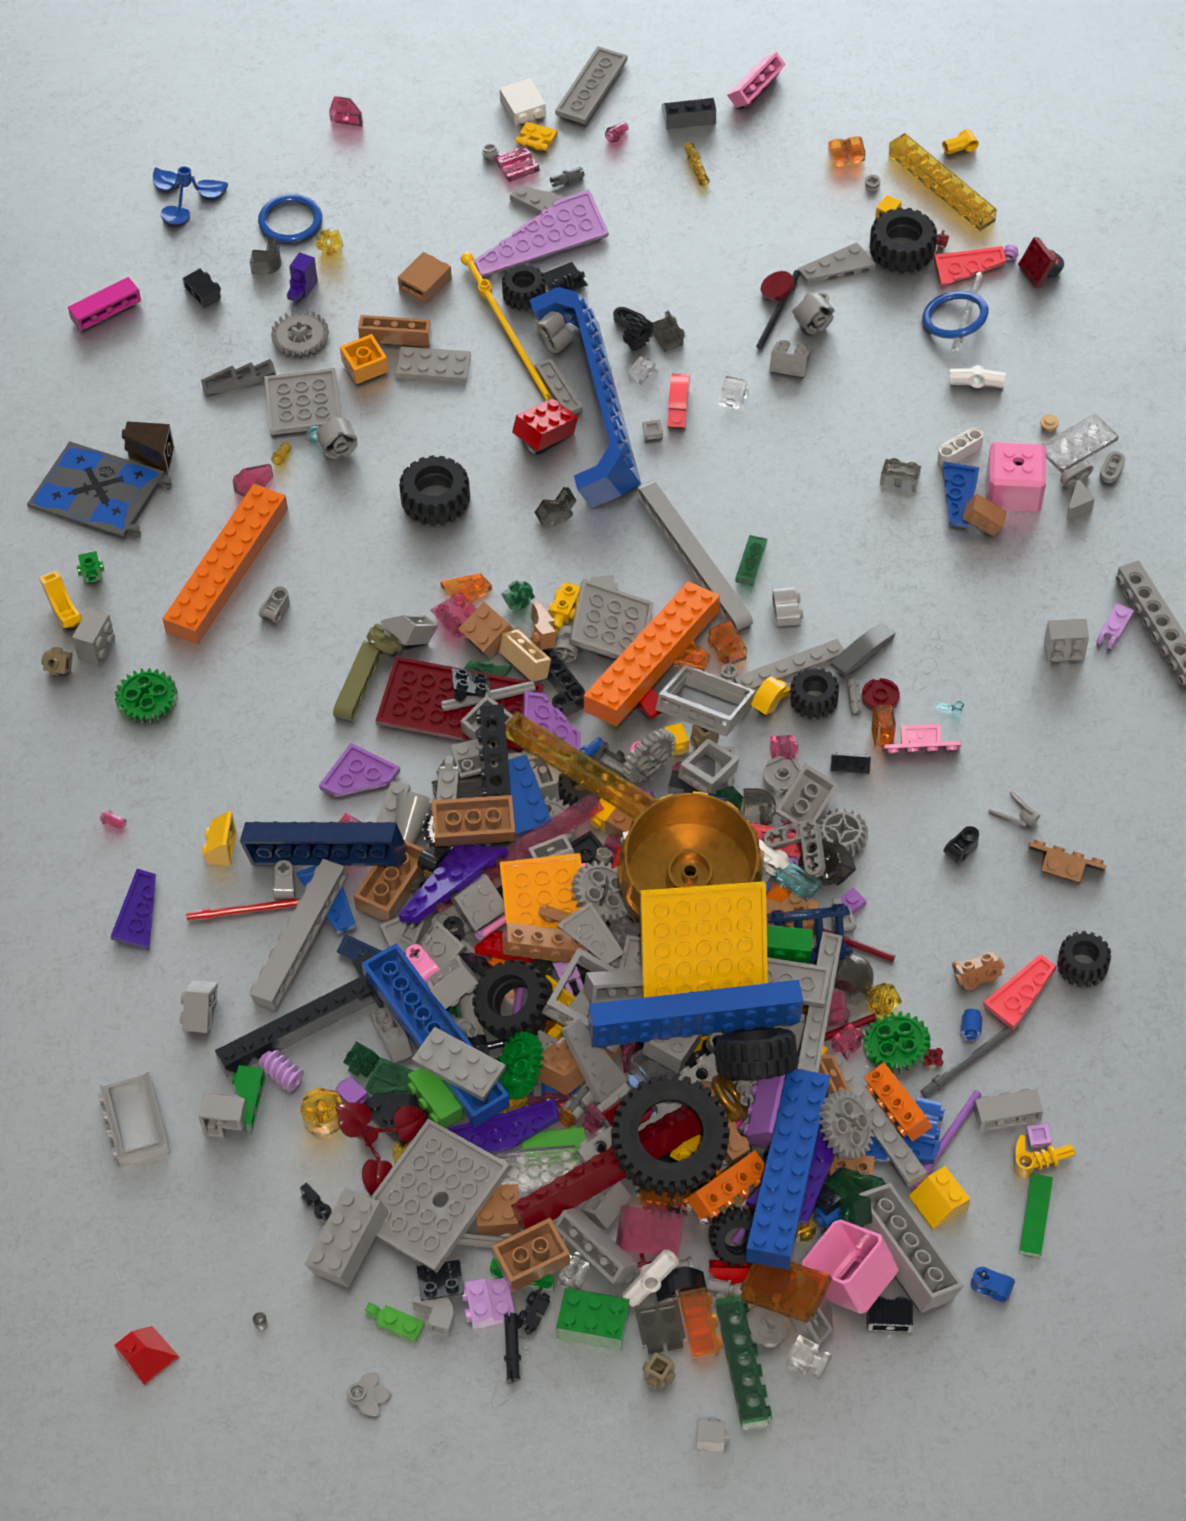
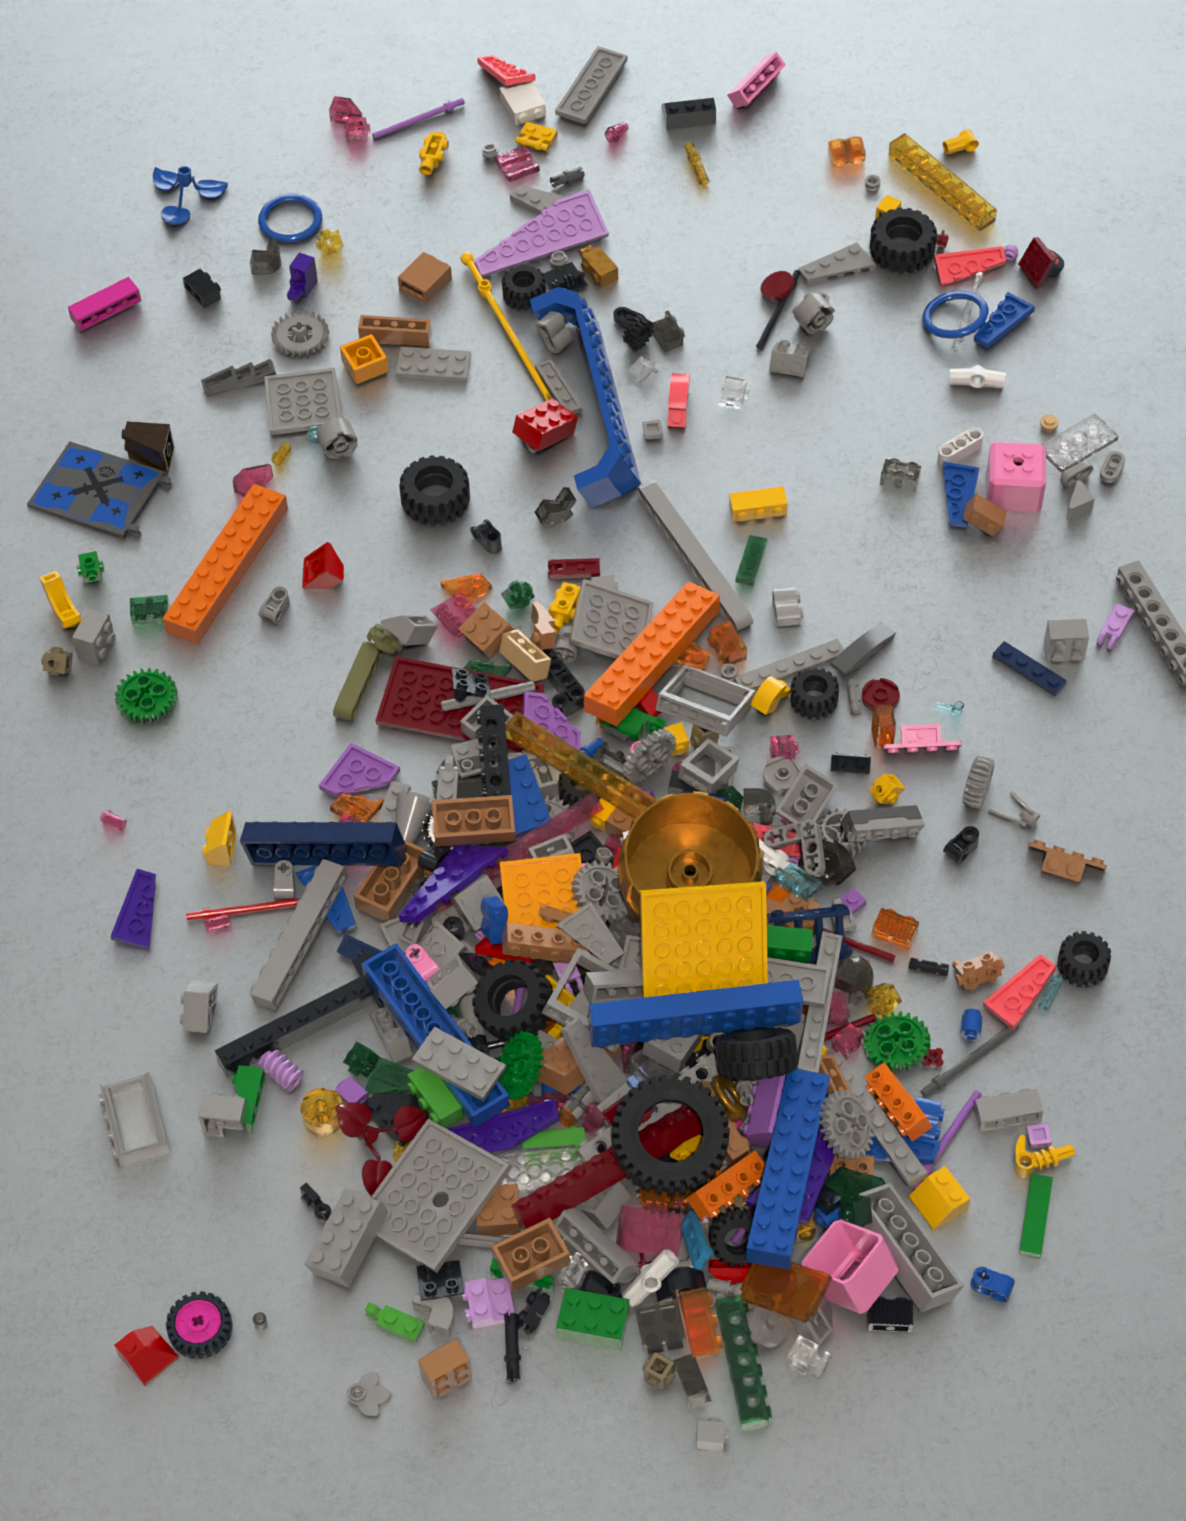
(148, 609): none -> clear green brick
(204, 1338): none -> wheel
(217, 922): none -> clear pink pin
(322, 569): none -> red slope
(356, 129): none -> clear pink brick
(356, 807): none -> clear orange wing
(433, 152): none -> yellow brick
(445, 1368): none -> medium nougat brick
(446, 107): none -> medium lavender bar
(487, 536): none -> black piece
(494, 919): none -> blue brick
(504, 72): none -> coral wing
(558, 258): none -> light grey plate
(573, 568): none -> dark red plate
(598, 266): none -> pearl gold brick
(600, 1284): none -> black piece
(633, 725): none -> green plate
(692, 1381): none -> clear smoke window
(696, 1241): none -> dark azure plate
(758, 504): none -> yellow brick
(882, 823): none -> piece
(886, 789): none -> yellow brick
(895, 928): none -> clear orange brick
(928, 966): none -> black axle
(978, 781): none -> light grey gear
(1005, 318): none -> blue wing
(1029, 668): none -> dark blue plate
(1050, 993): none -> clear light blue axle

